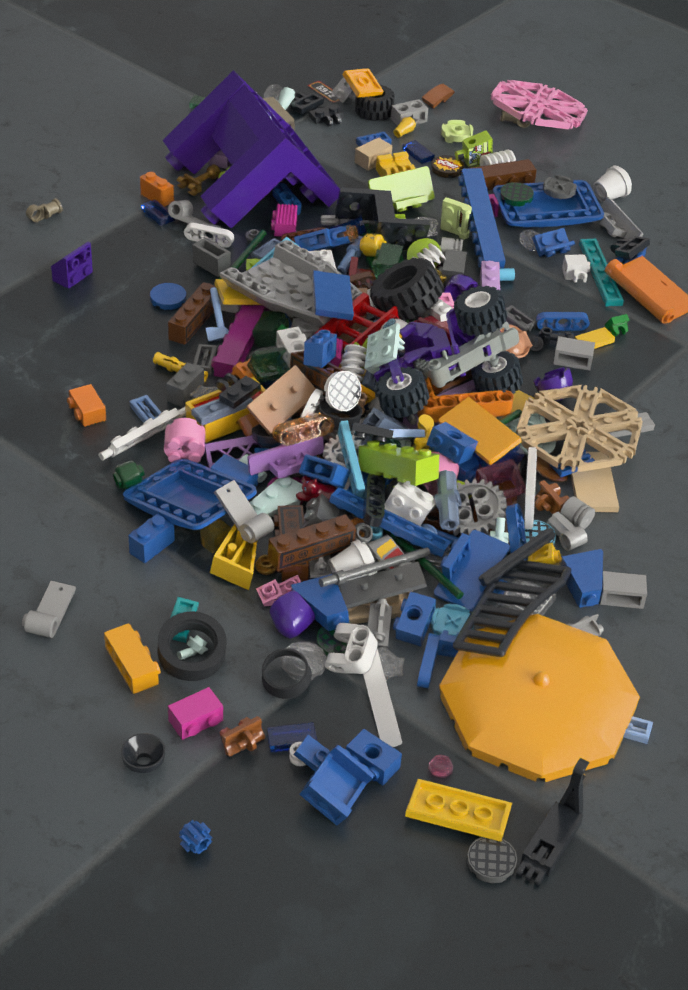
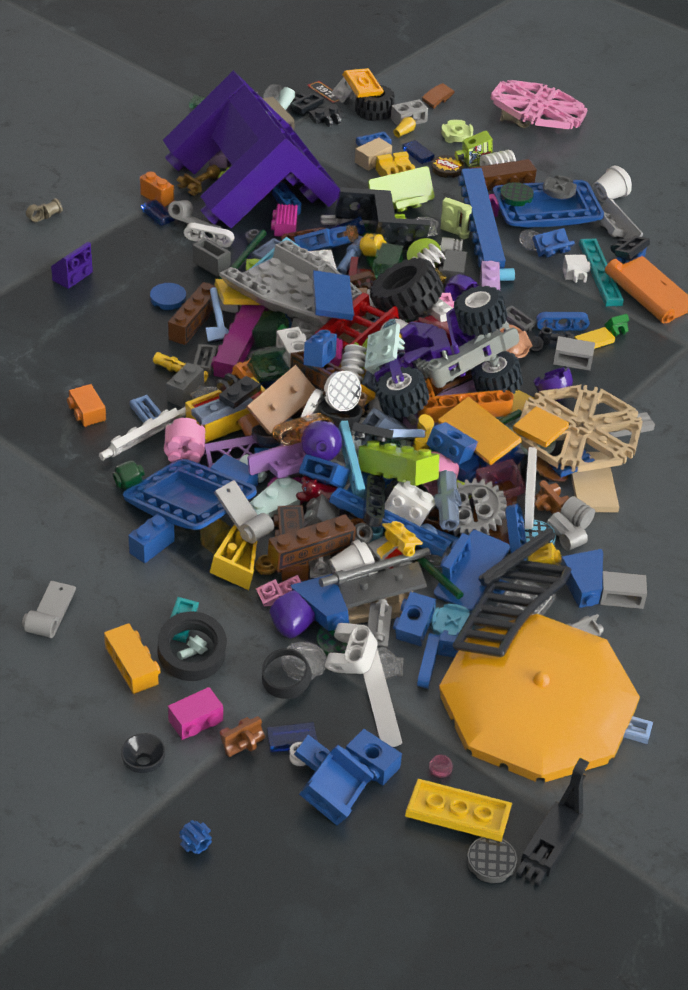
(322, 440): none -> dark purple cylinder
(401, 537): none -> yellow hinge
(499, 532): light aqua plate -> none
(540, 426): none -> light orange tile

